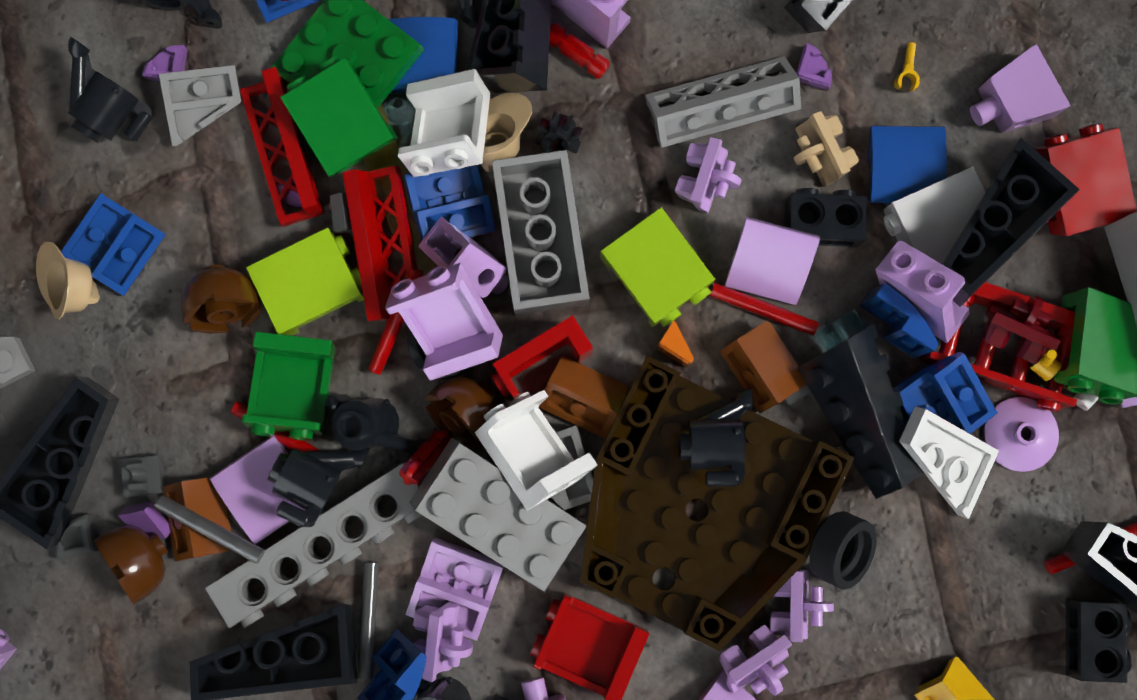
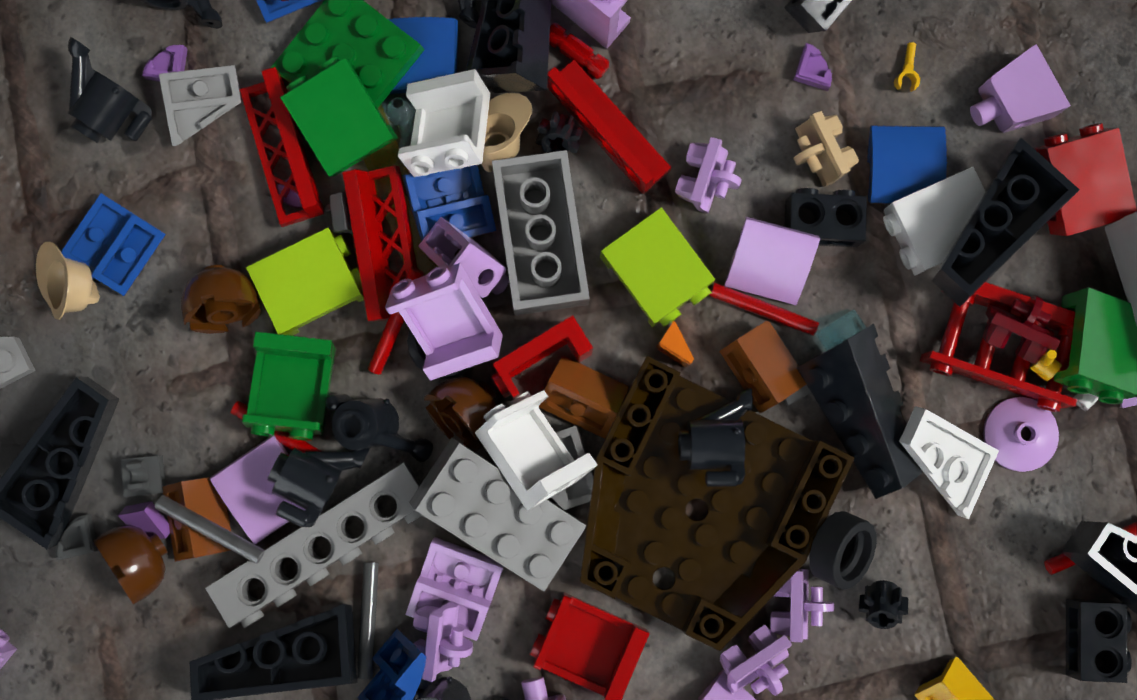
(424, 458): red axle -> none
(607, 126): none -> red fence
(727, 104): light grey fence -> none
(883, 604): none -> black gear
(906, 325): blue slope -> none
(926, 286): lavender panel -> none
(950, 392): blue slope -> none

